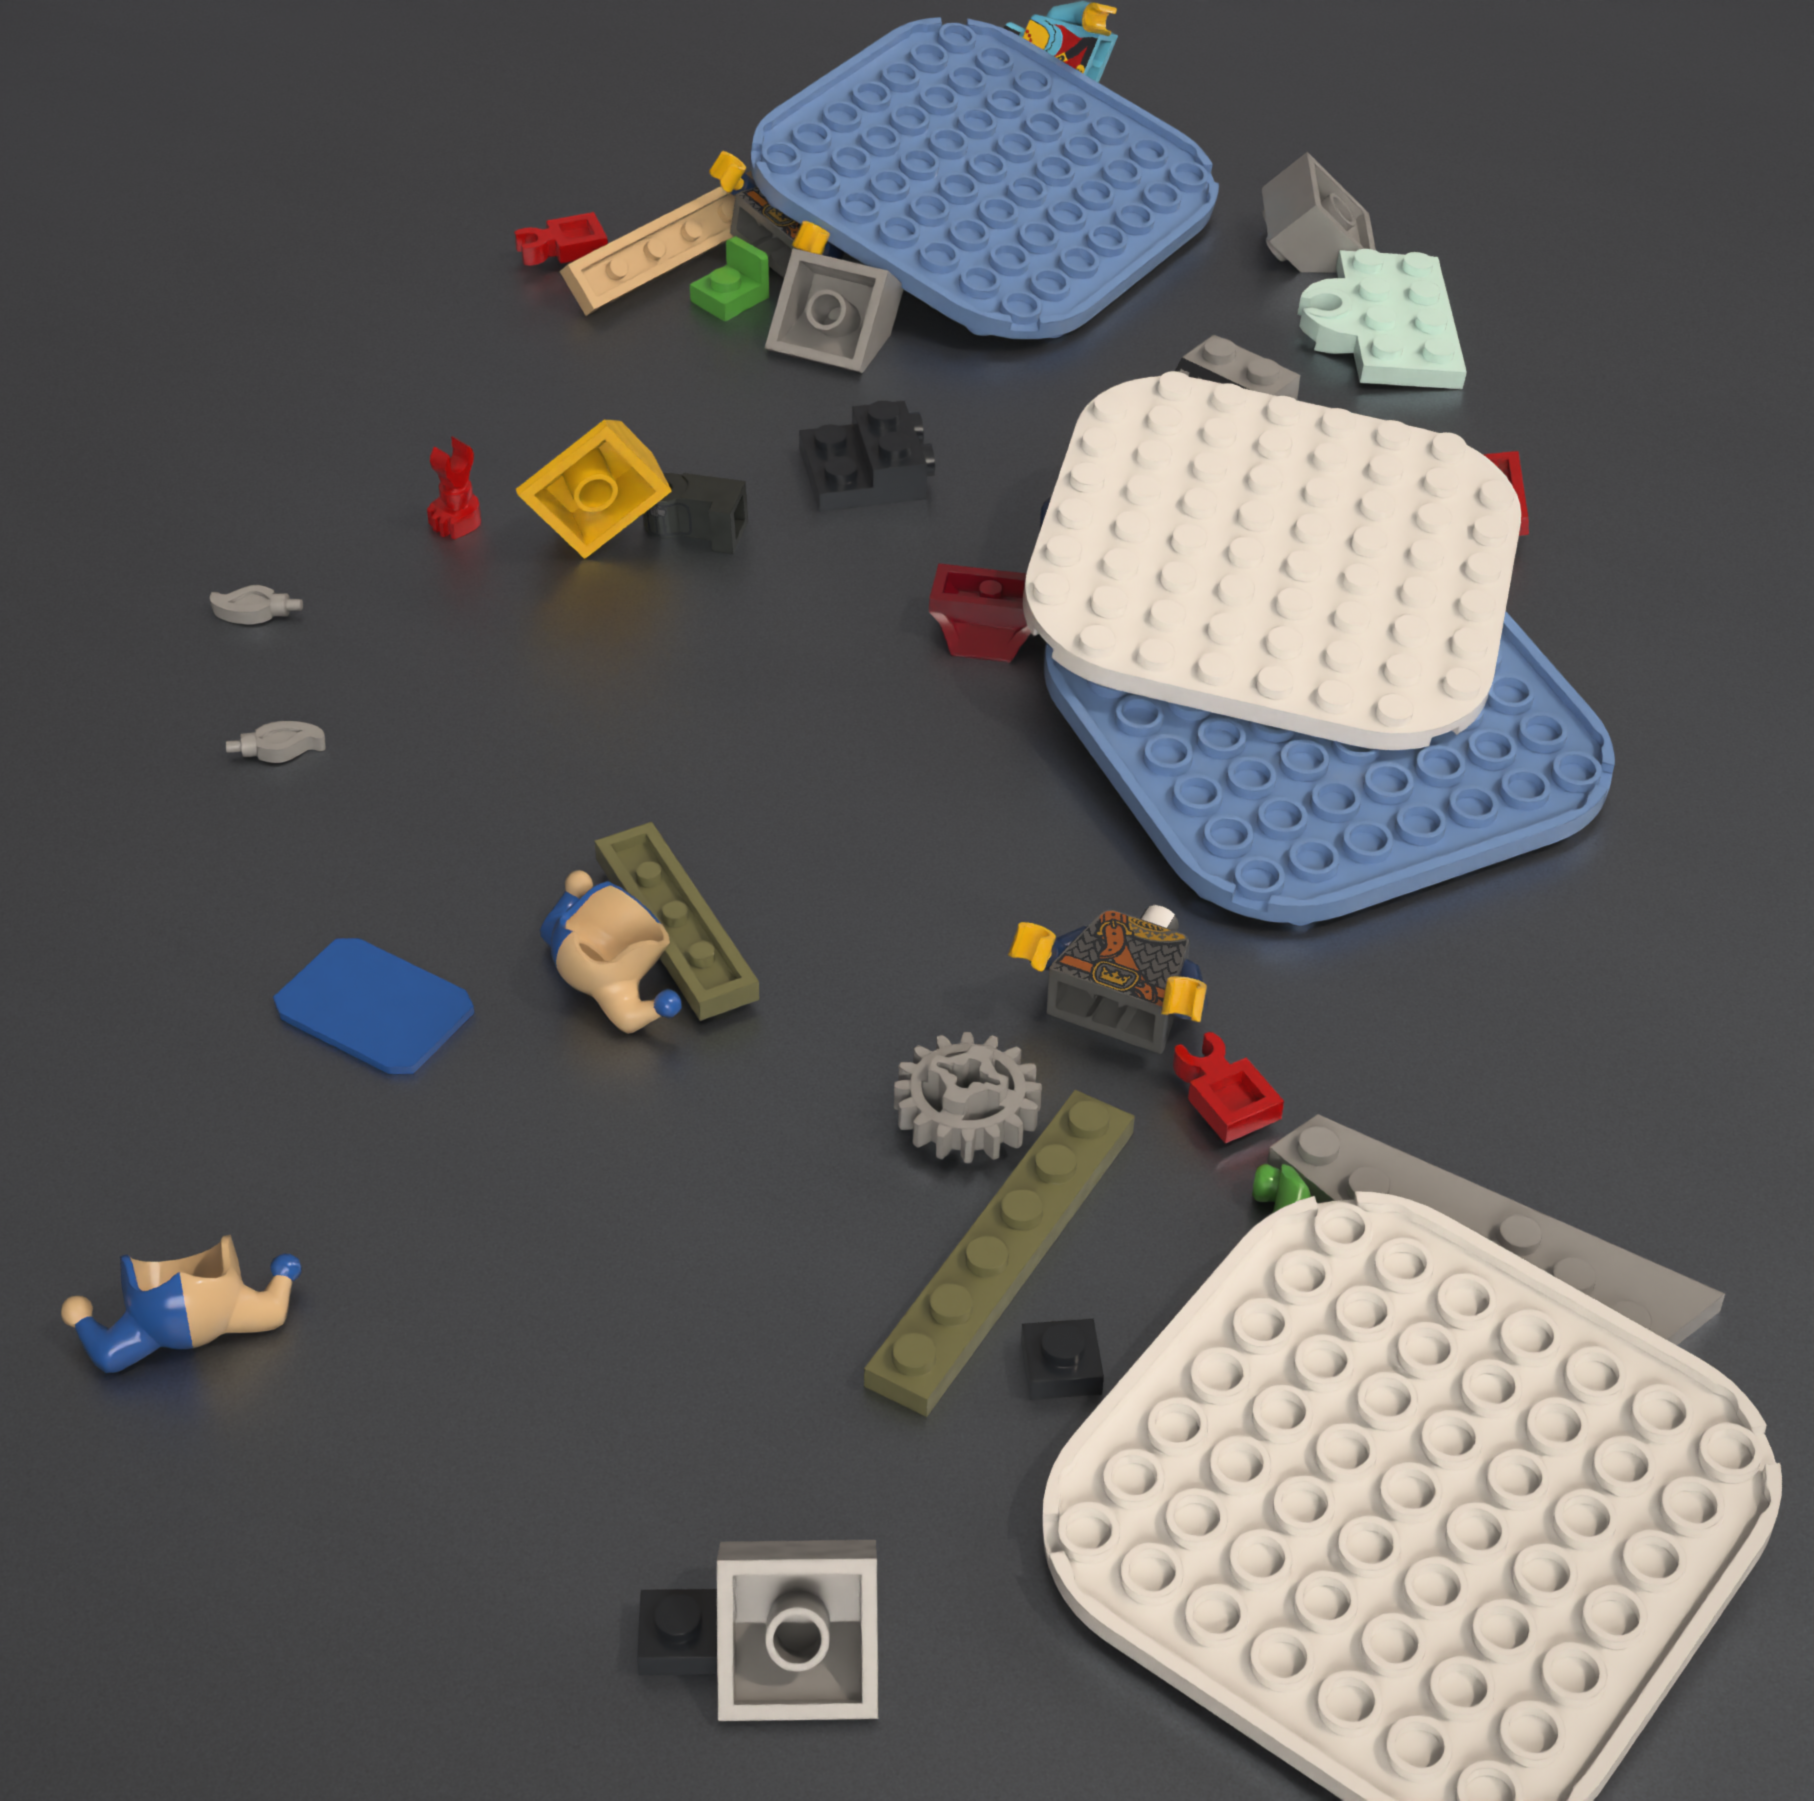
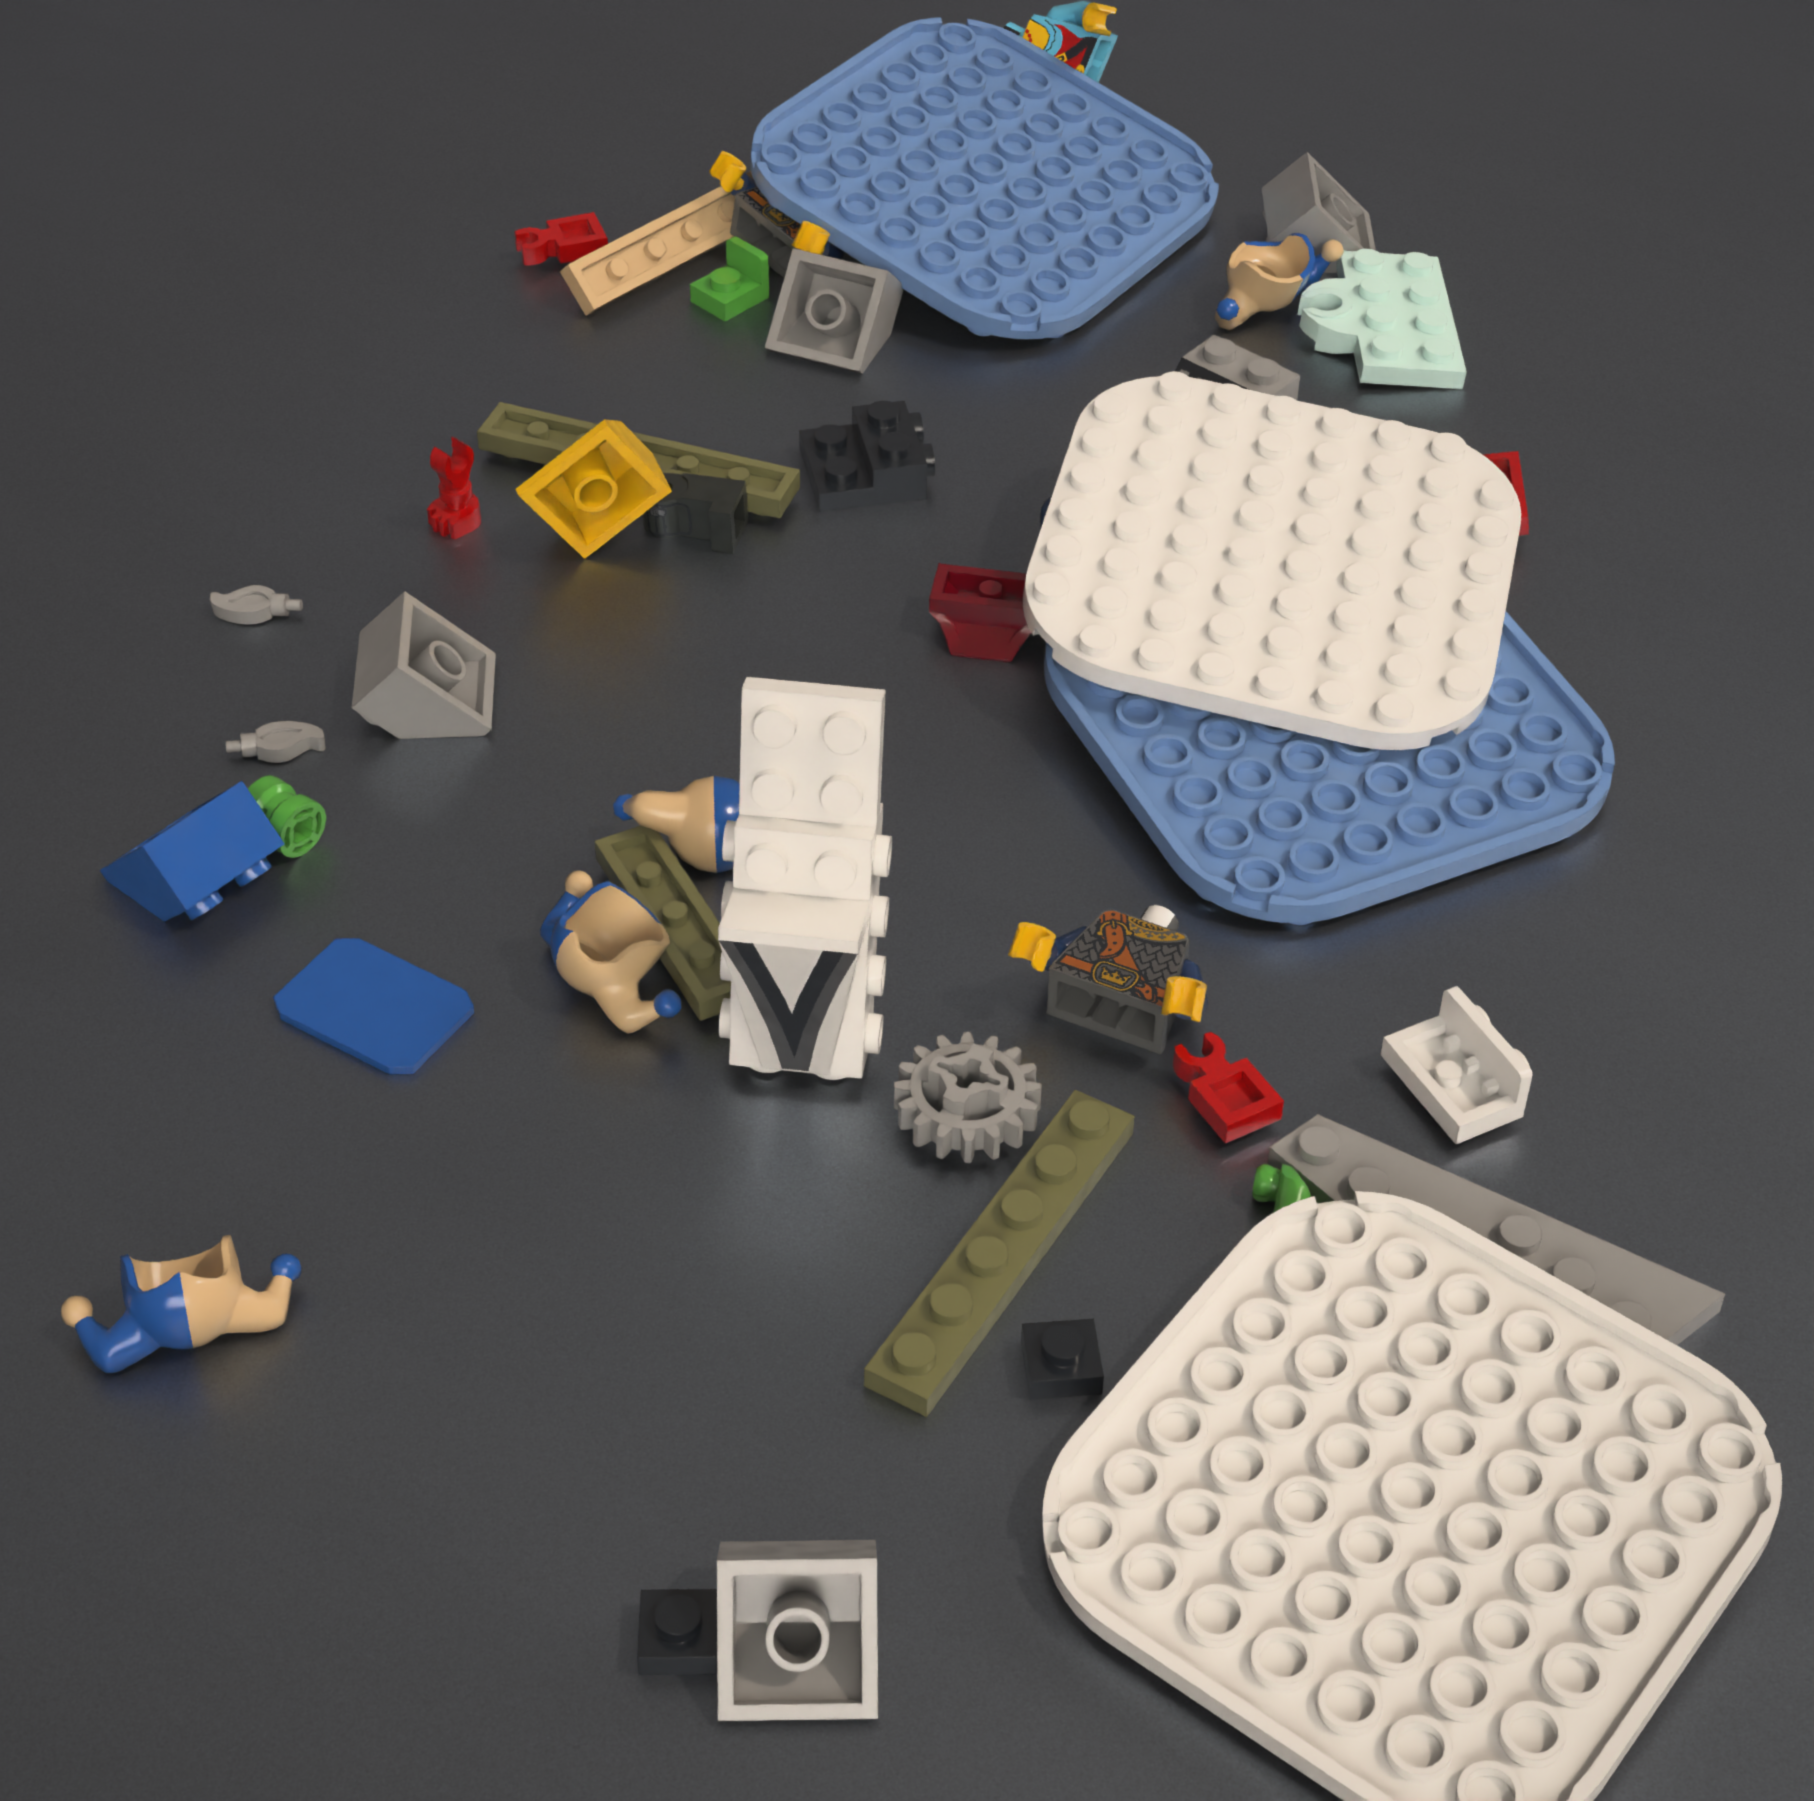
(197, 856): none -> blue slope
(294, 817): none -> bright green wheel
(422, 675): none -> light grey slope
(544, 435): none -> olive plate
(690, 818): none -> tan piece
(806, 881): none -> white wedge
(1271, 276): none -> tan piece
(1461, 1068): none -> white bracket

